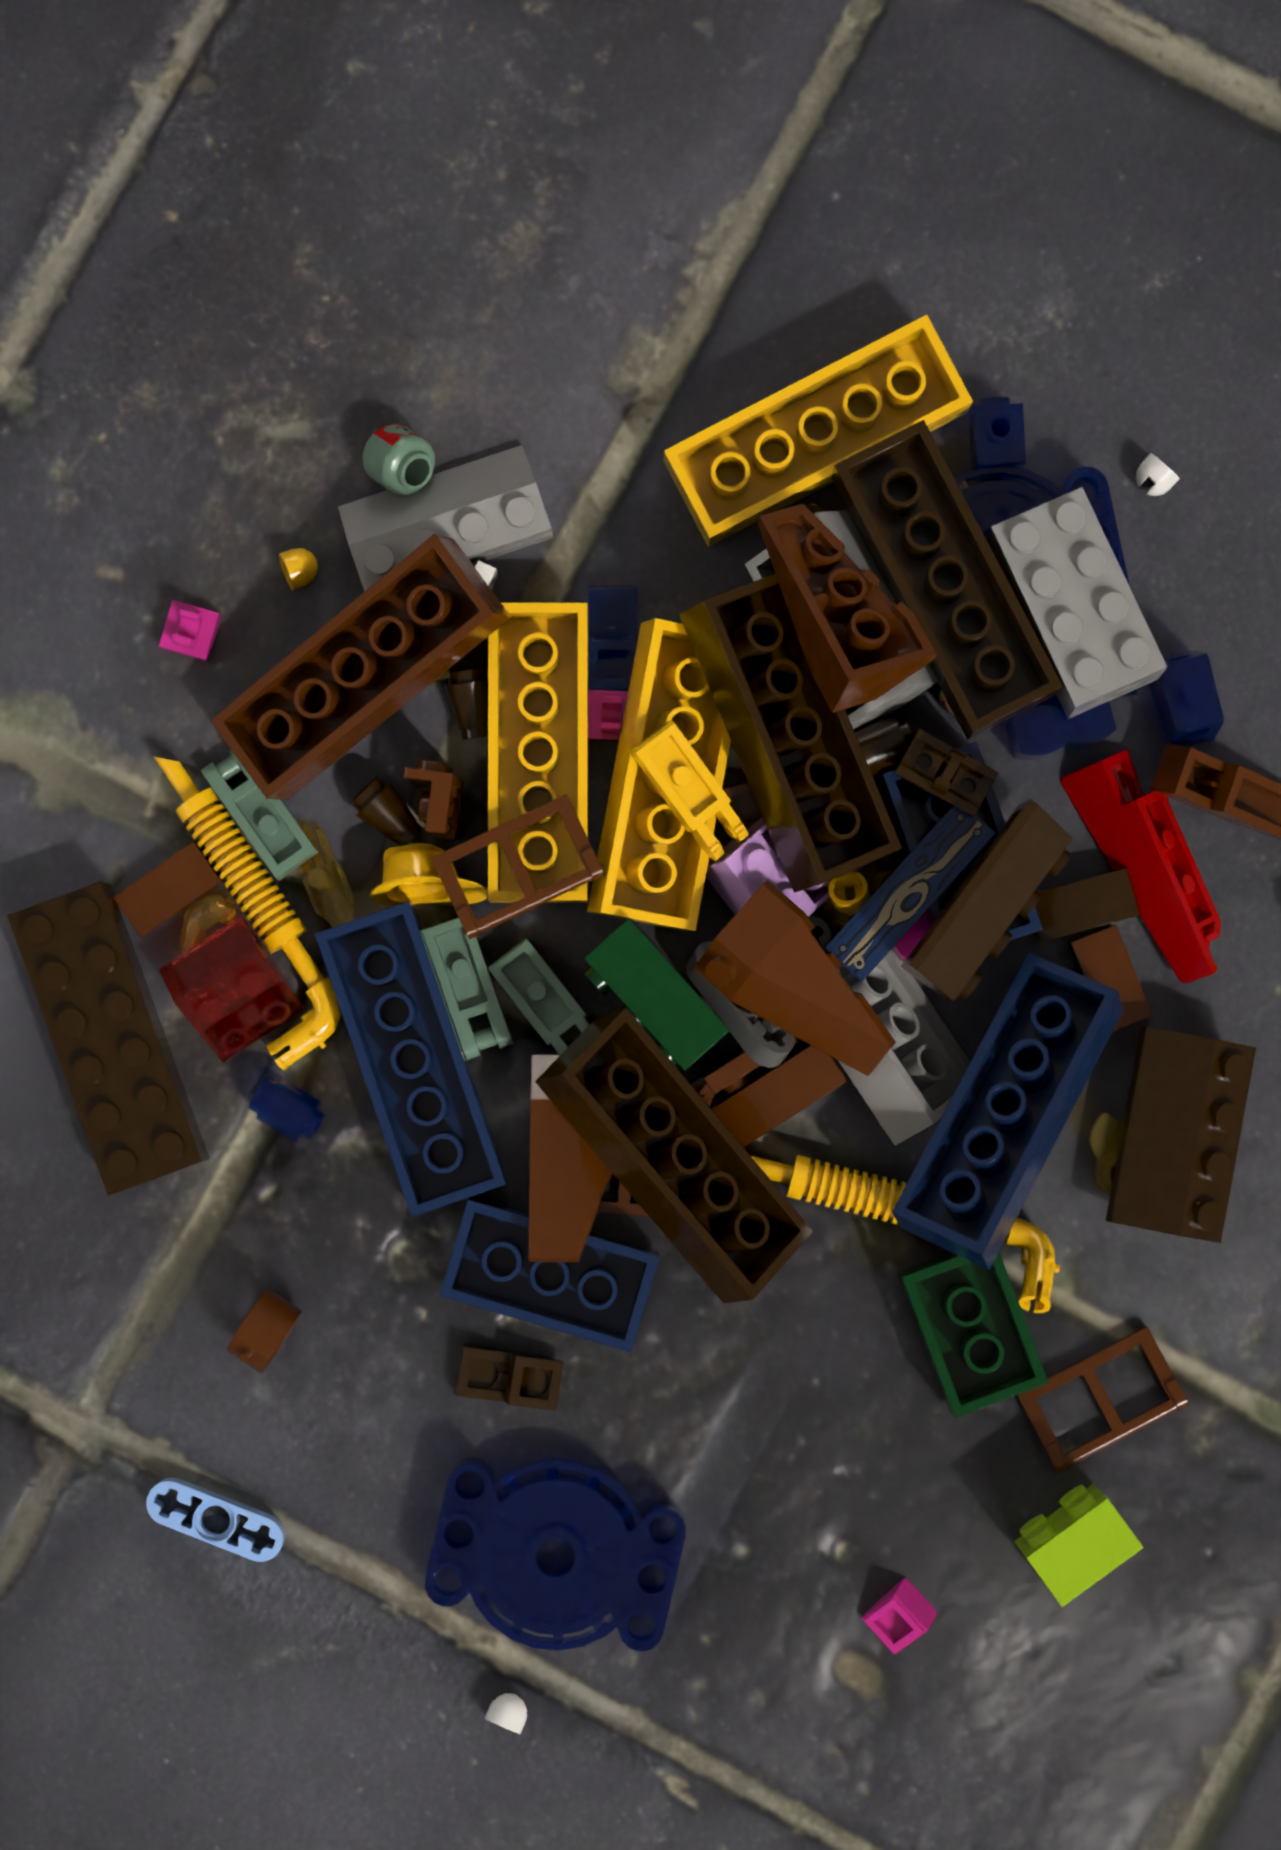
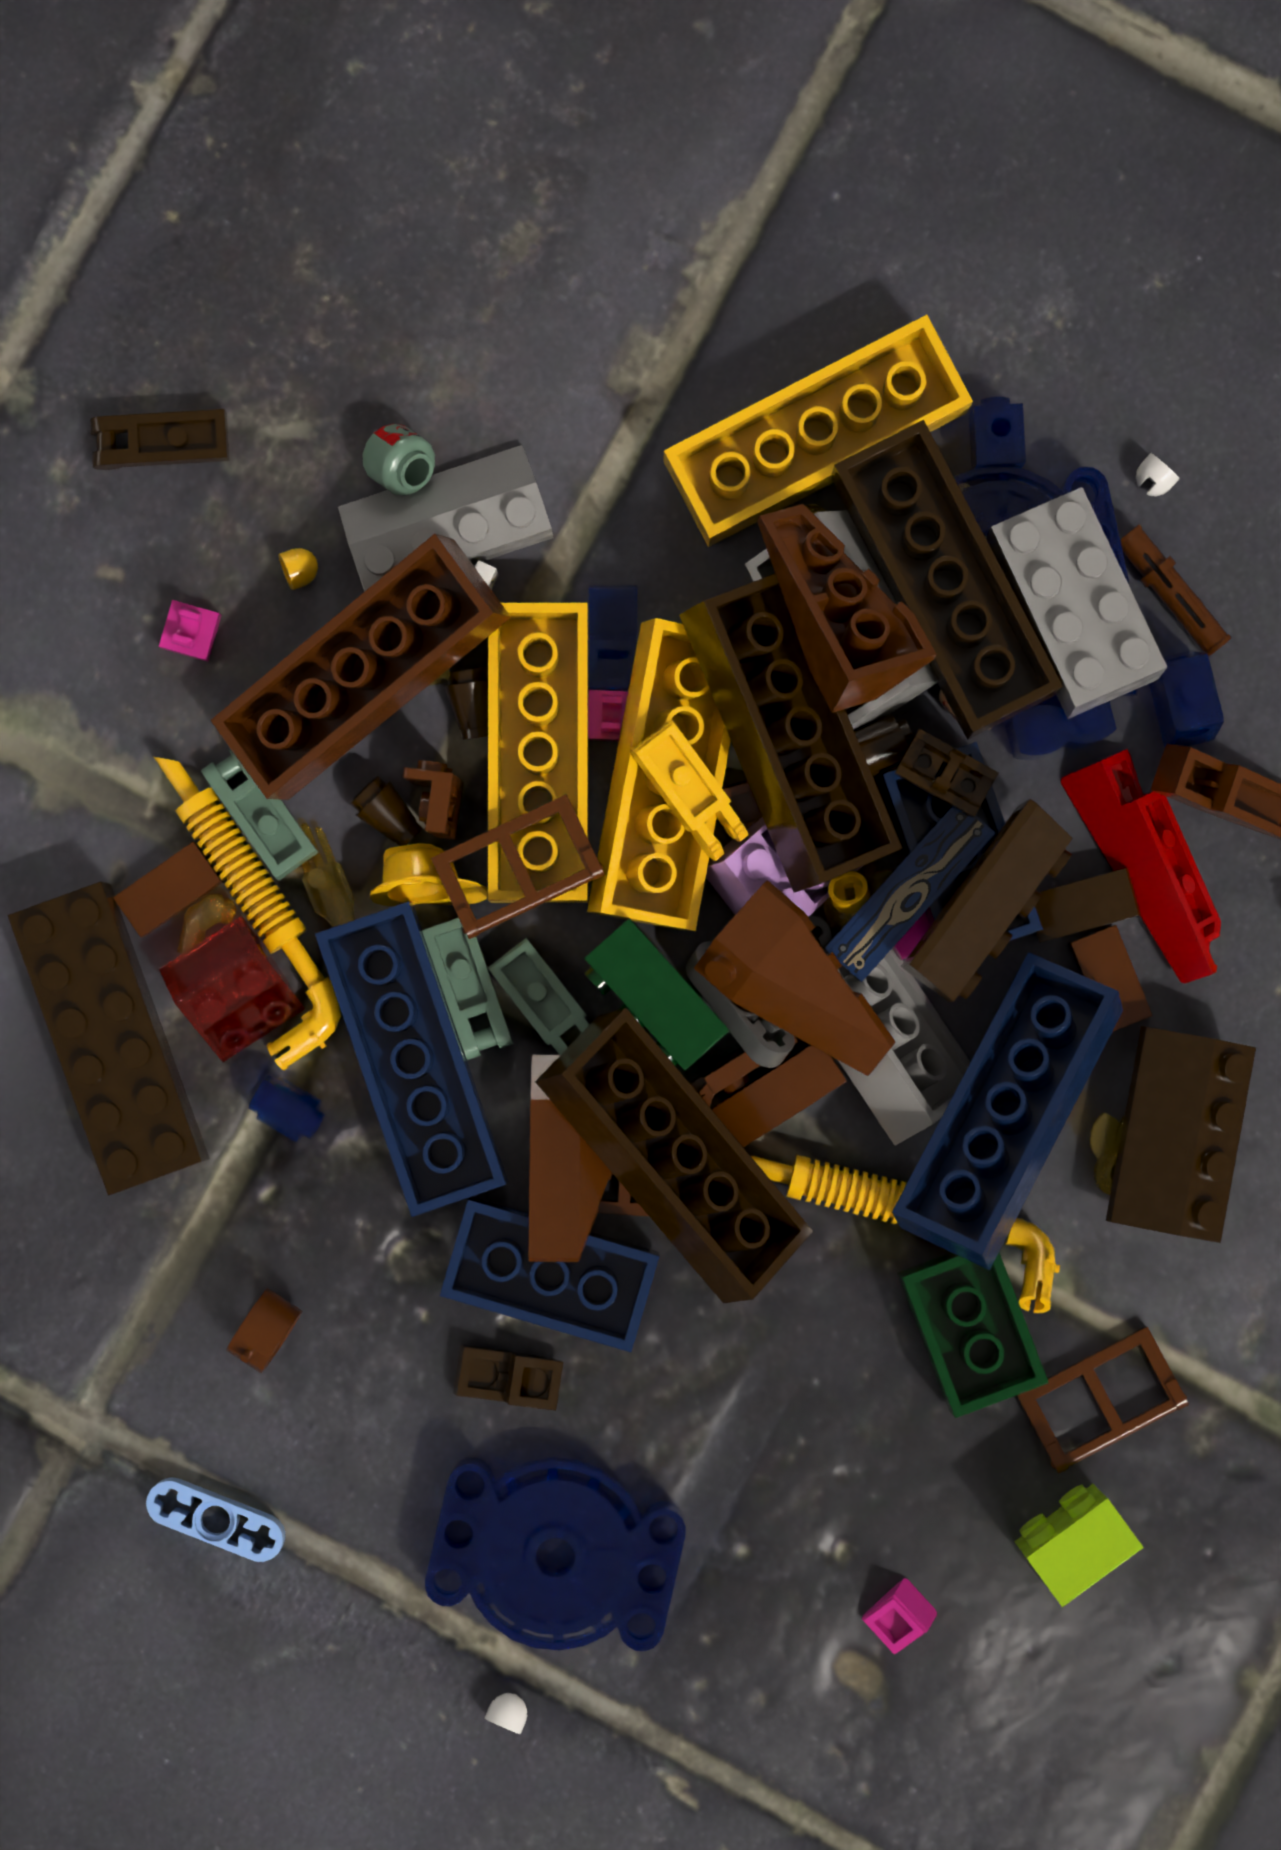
(161, 438): none -> dark brown plate
(1211, 635): none -> reddish brown pin

